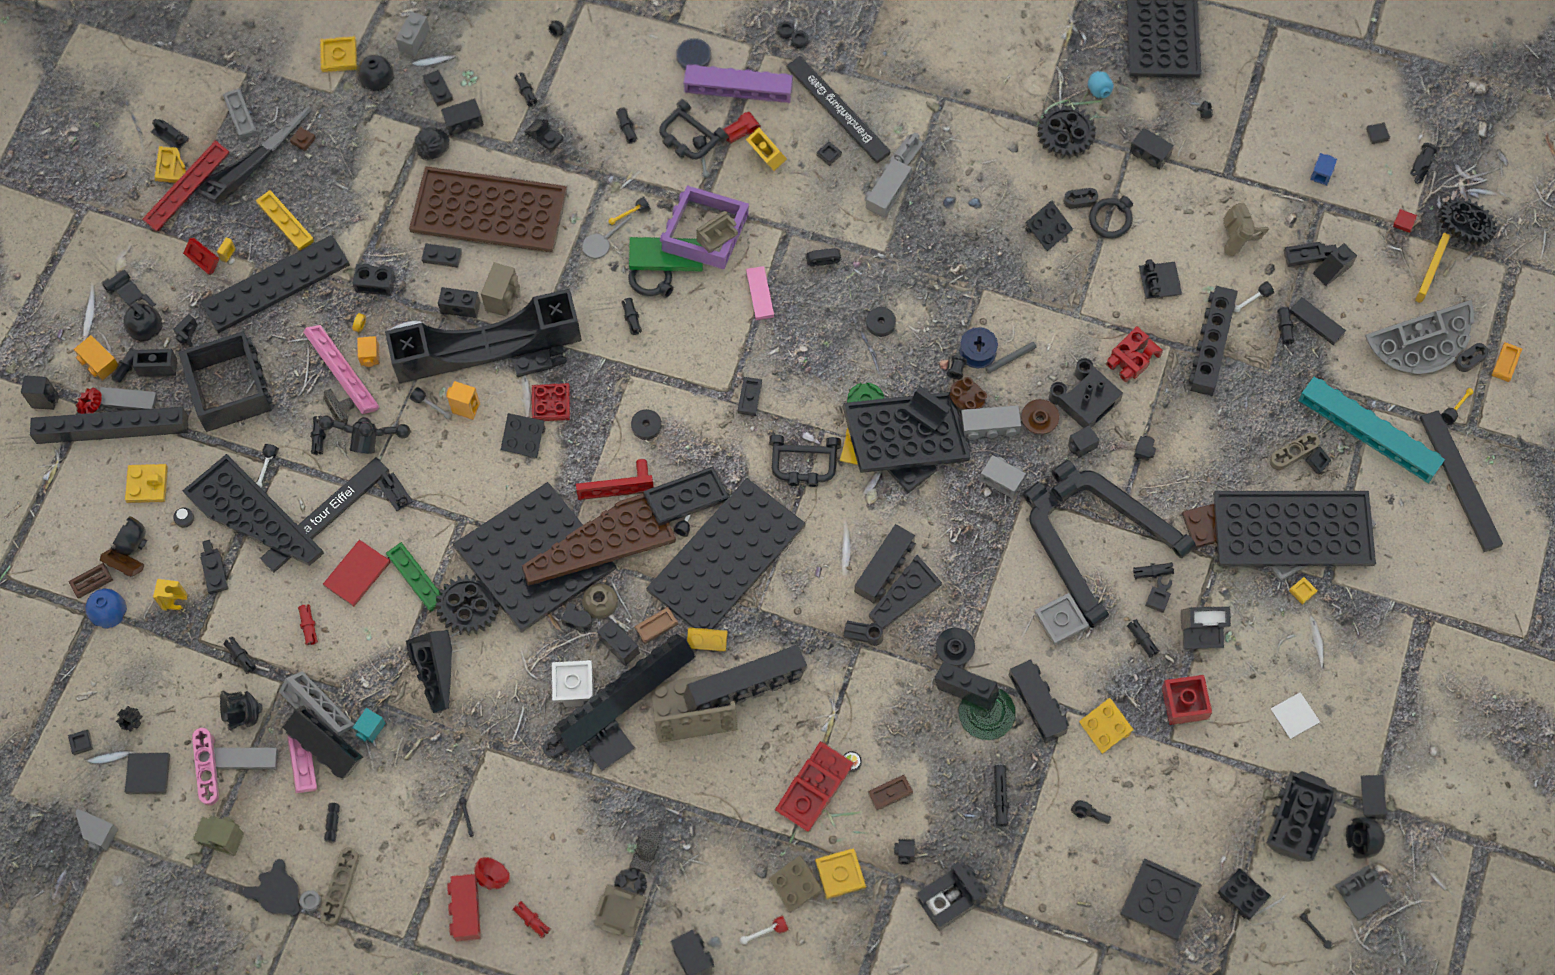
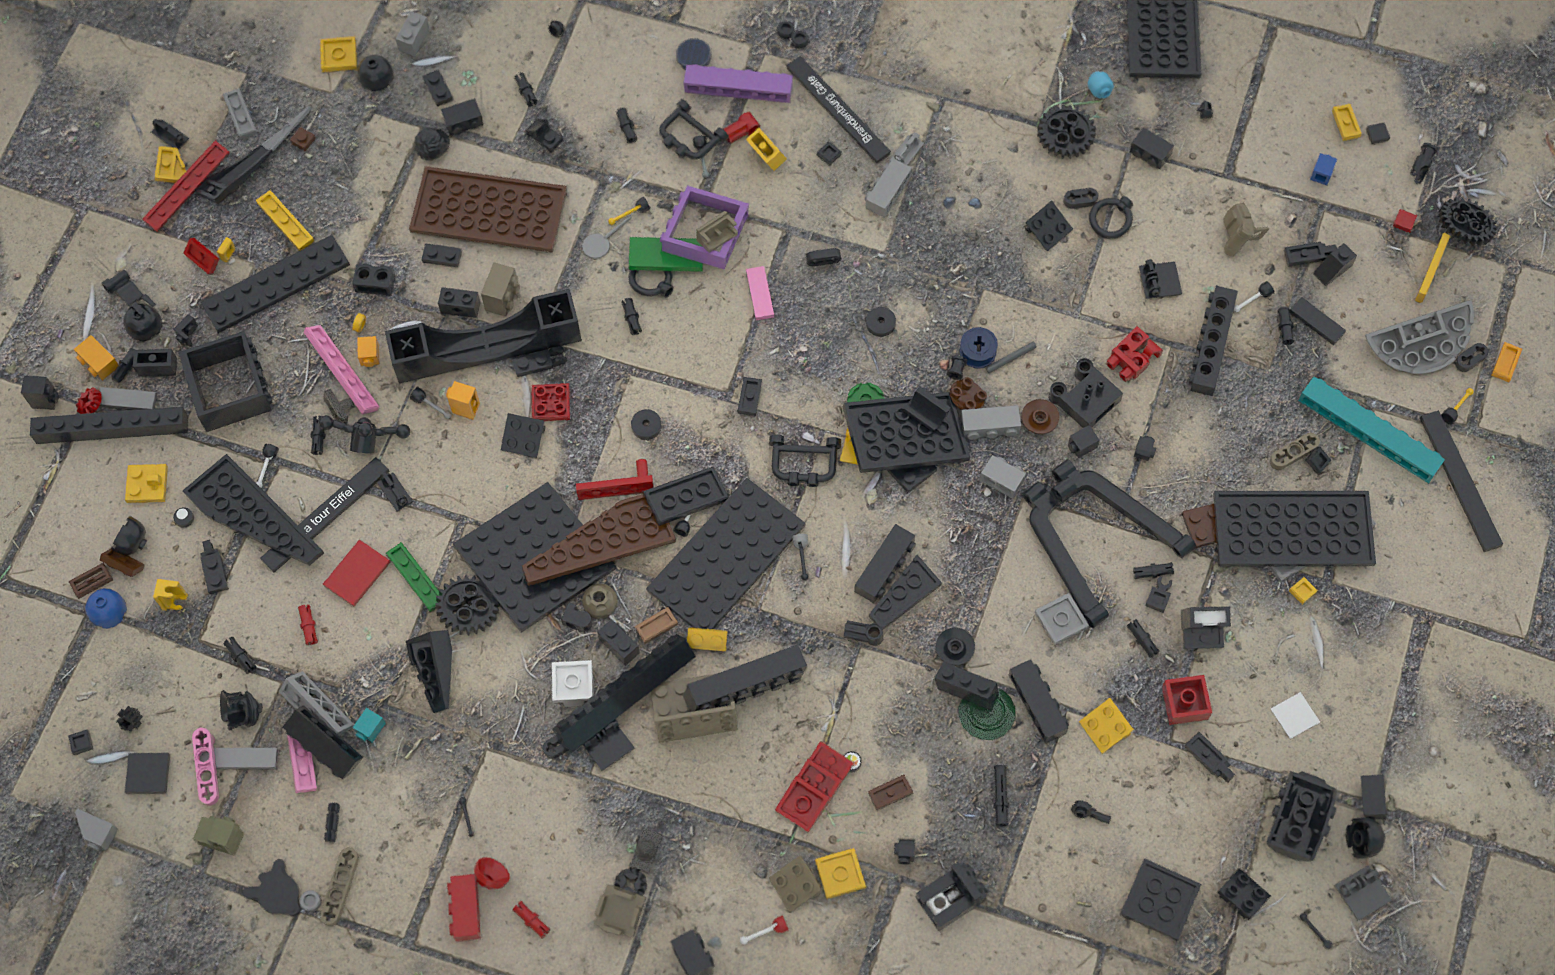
(801, 541): none -> hinge
(1209, 757): none -> black hinge
(1346, 122): none -> yellow plate

